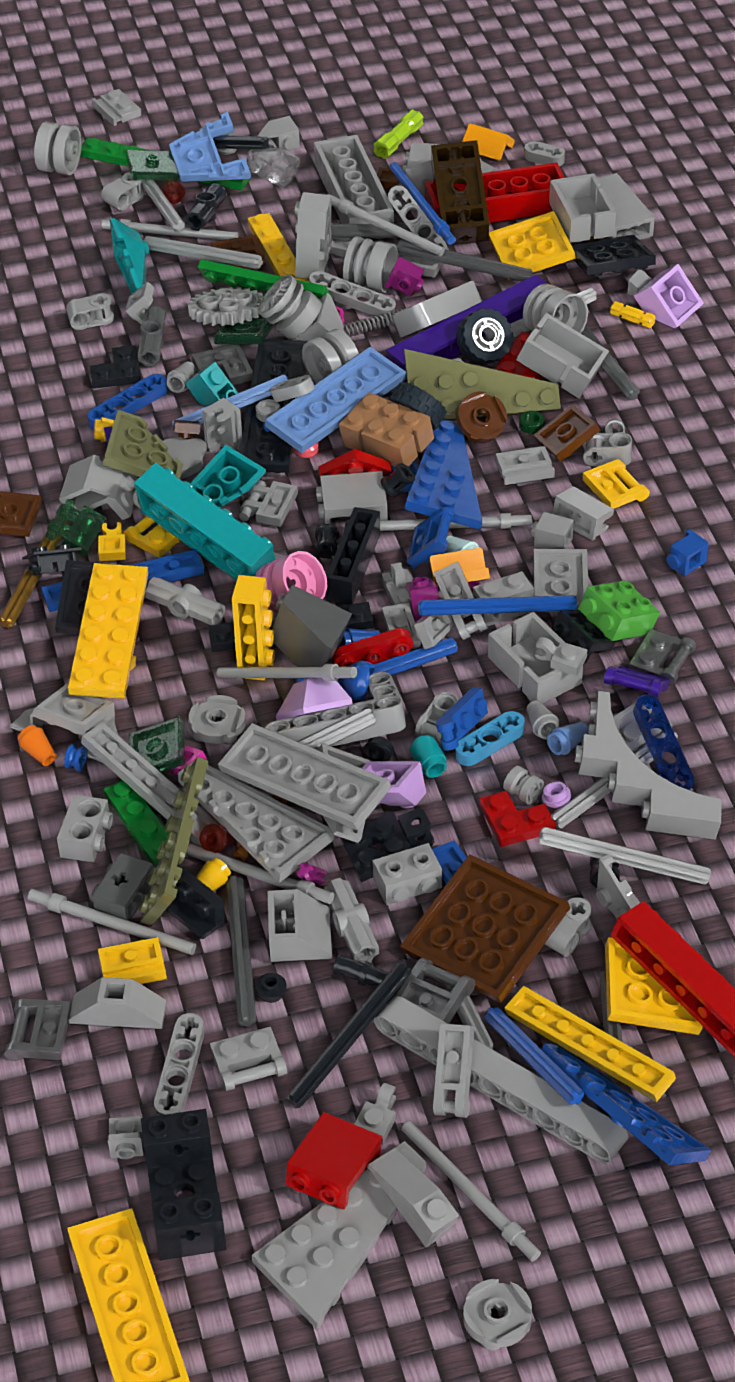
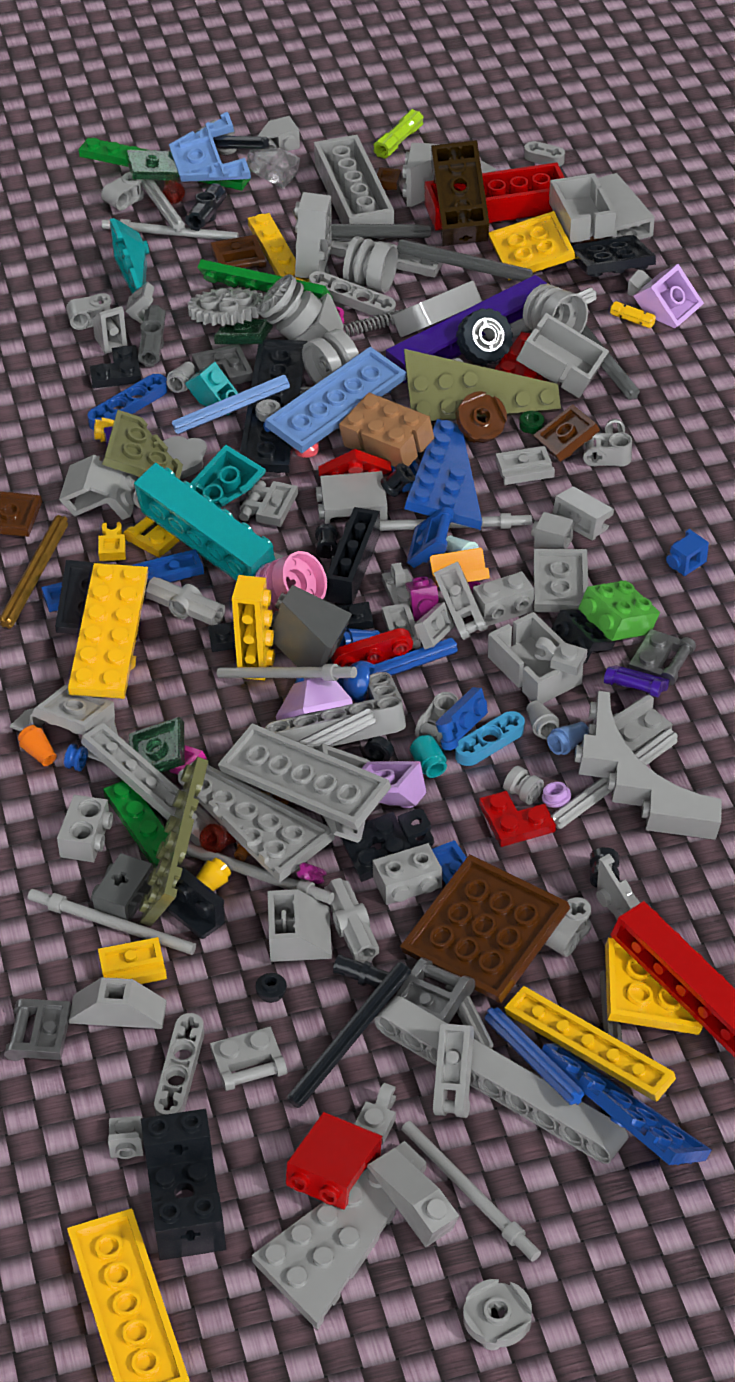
(42, 560): black hinge -> none
(57, 148): light grey wheel -> none
(84, 529): clear green plate -> none
(110, 329): none -> light grey slope
(116, 107): light grey plate -> none
(186, 428): plate -> none
(204, 252): light grey axle -> none
(218, 732): light grey plate -> none
(222, 425): light grey hinge -> none
(241, 952): dark grey axle -> none
(292, 388): light grey beam -> none
(347, 207): light grey bar -> none
(405, 277): magenta brick -> none
(420, 401): black wheel -> none
(421, 220): light grey beam -> none
(439, 225): blue bar -> none
(490, 142): light orange panel -> none
(496, 605): blue axle -> none
(610, 489): yellow plate -> none
(624, 855): light grey axle -> none
(660, 745): clear blue beam -> none

